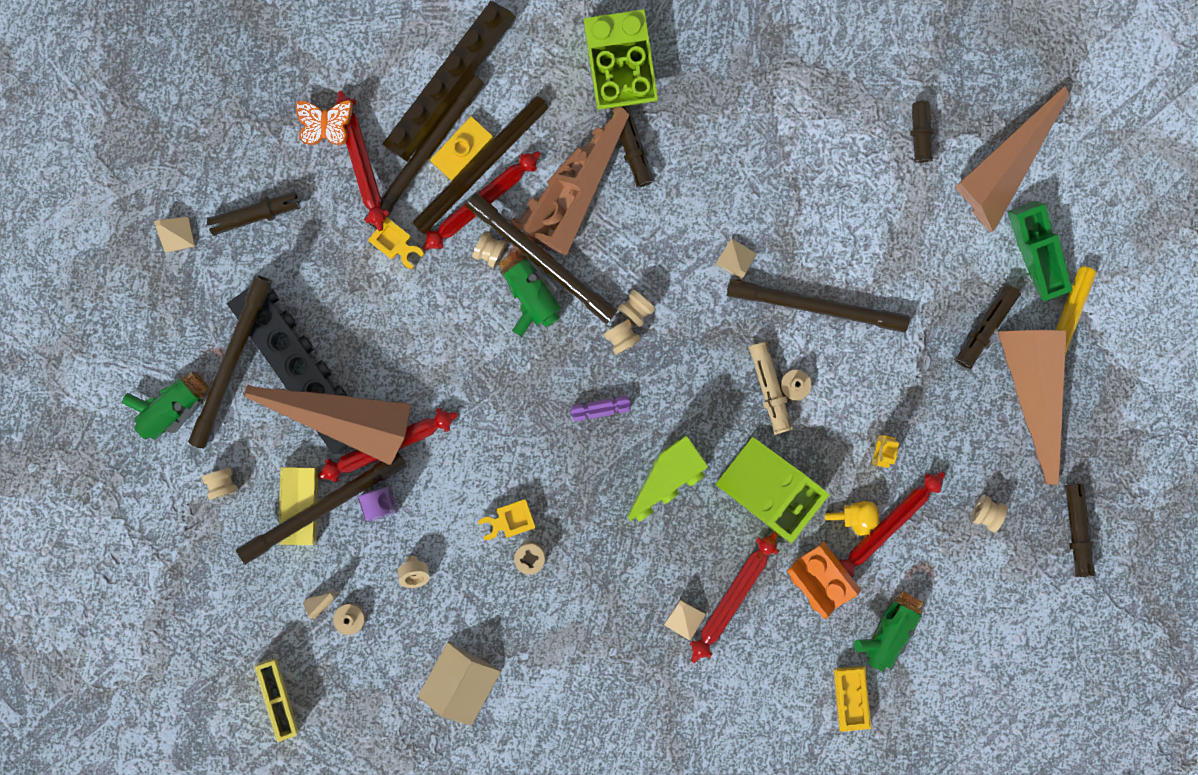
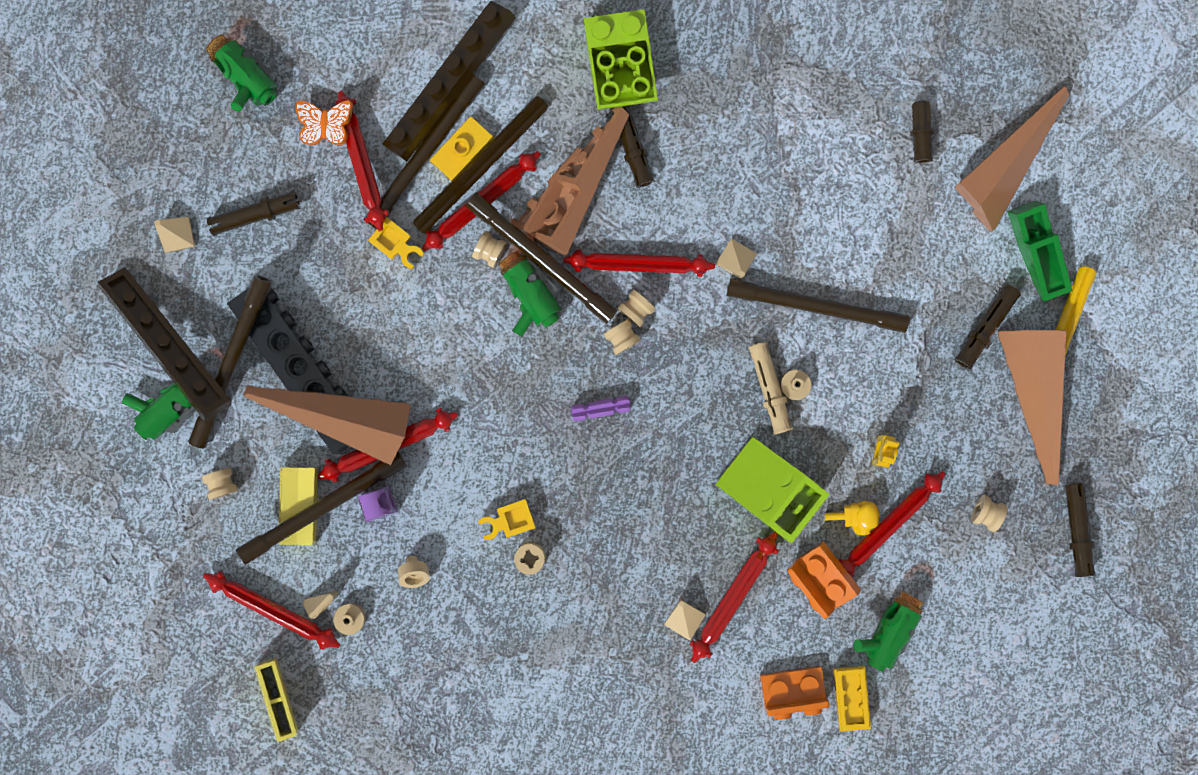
(165, 344): none -> dark brown plate
(243, 71): none -> green piece
(271, 610): none -> red wheel
(458, 685): tan slope -> none
(639, 263): none -> red wheel
(670, 470): lime slope -> none
(794, 692): none -> orange bracket

